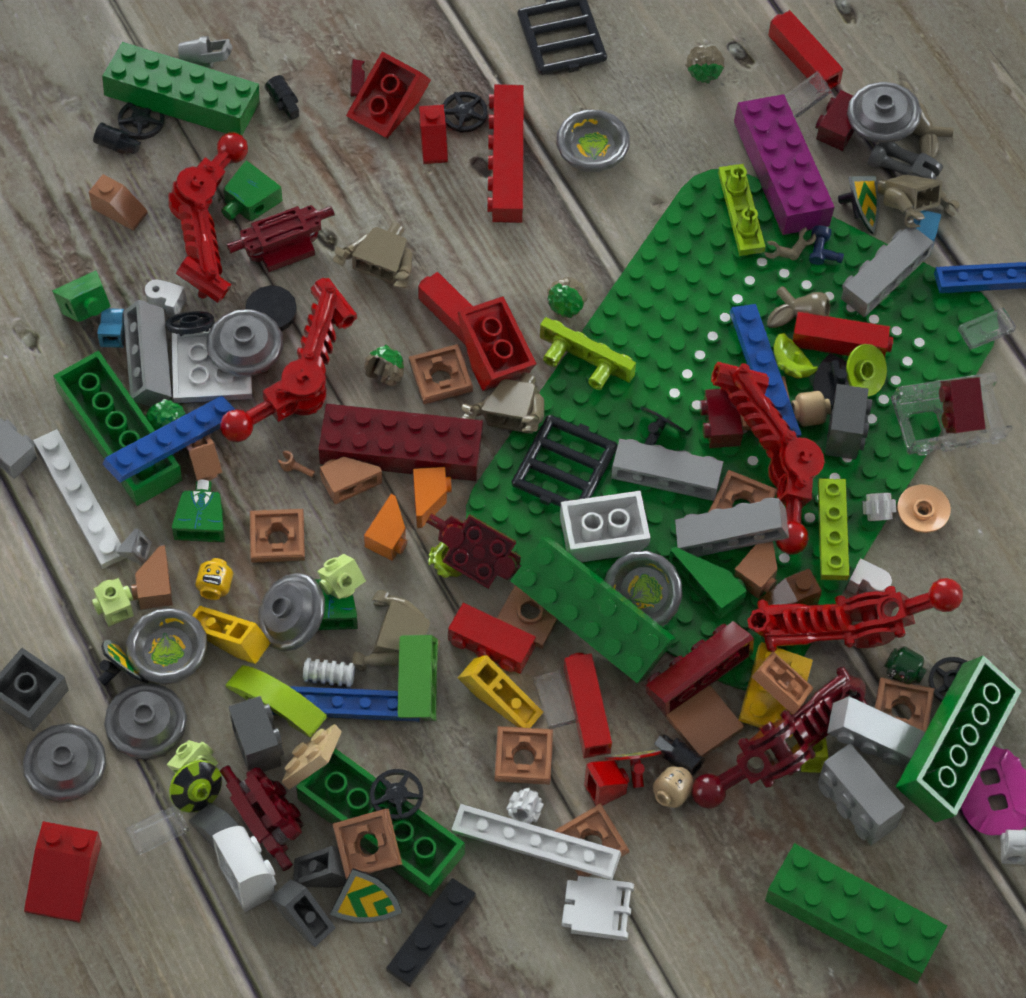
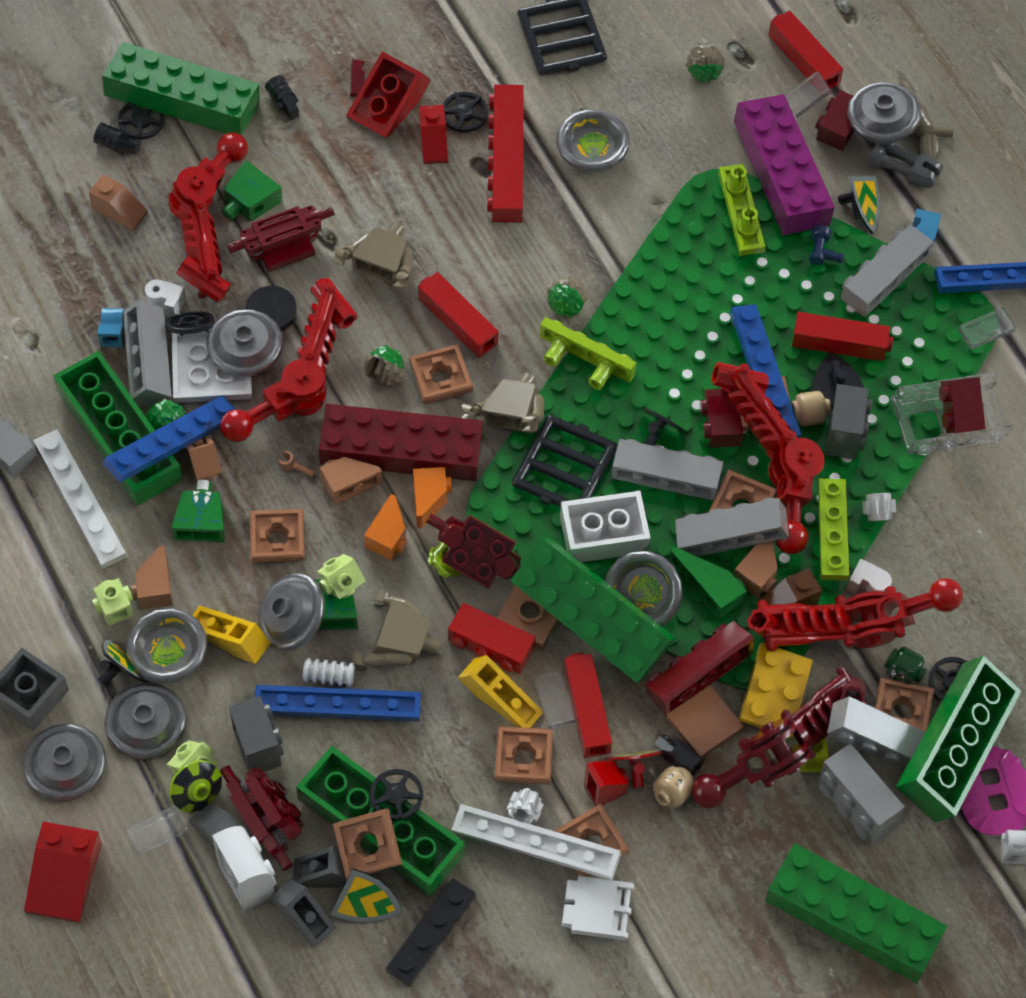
(82, 297): green torso -> none
(135, 547): light grey slope -> none
(201, 51): light grey piece -> none
(214, 579): yellow head -> none
(282, 699): lime slope -> none
(311, 756): tan plate -> none
(417, 677): bright green panel -> none
(494, 343): red slope -> none
(783, 682): nougat piece -> none
(791, 358): lime hat -> none
(793, 253): dark tan arm -> none
(813, 303): dark tan piece -> none
(866, 368): lime dish -> none
(914, 195): dark tan torso -> none
(927, 499): light nougat dish -> none

